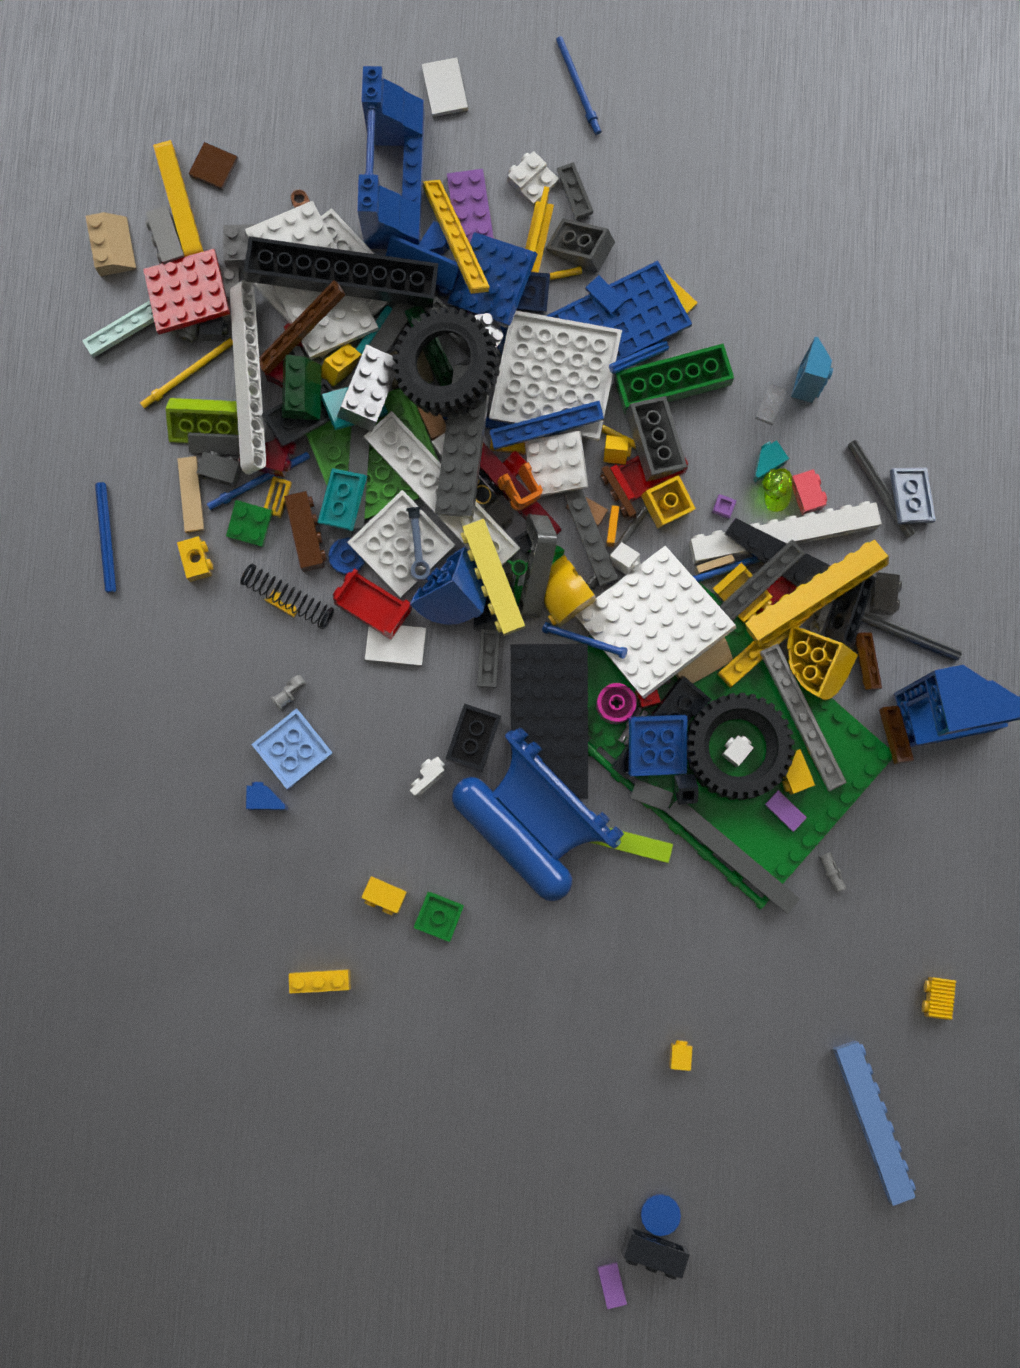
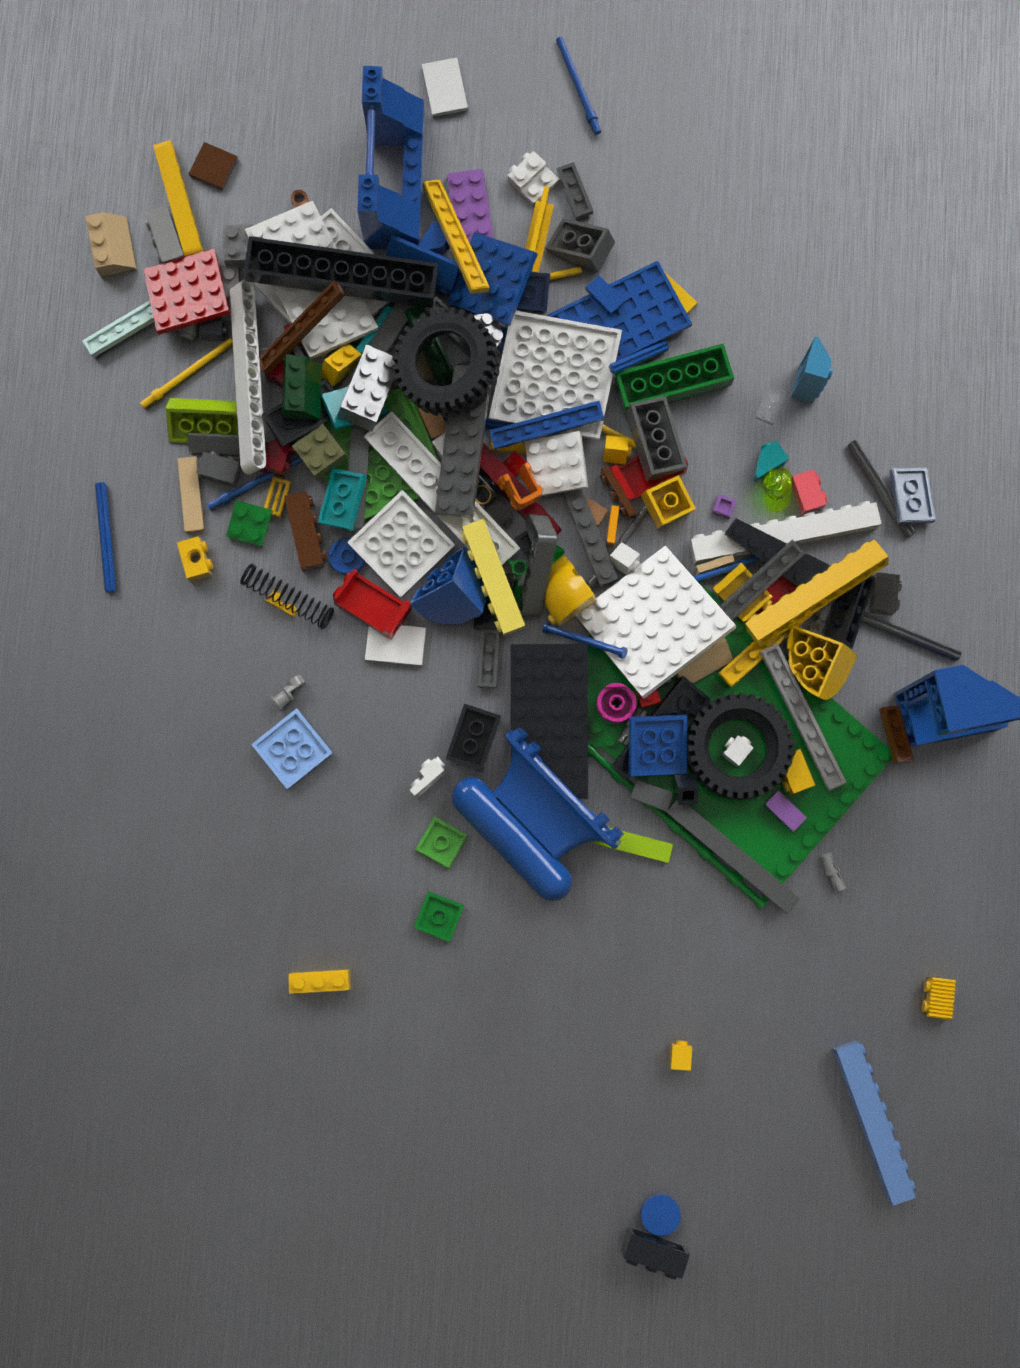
(263, 798): blue slope -> none
(319, 452): none -> olive brick
(385, 895): yellow brick -> none
(414, 514): sand blue piece -> none
(441, 842): none -> bright green tile
(612, 1285): medium lavender tile -> none
(868, 661): reddish brown plate -> none

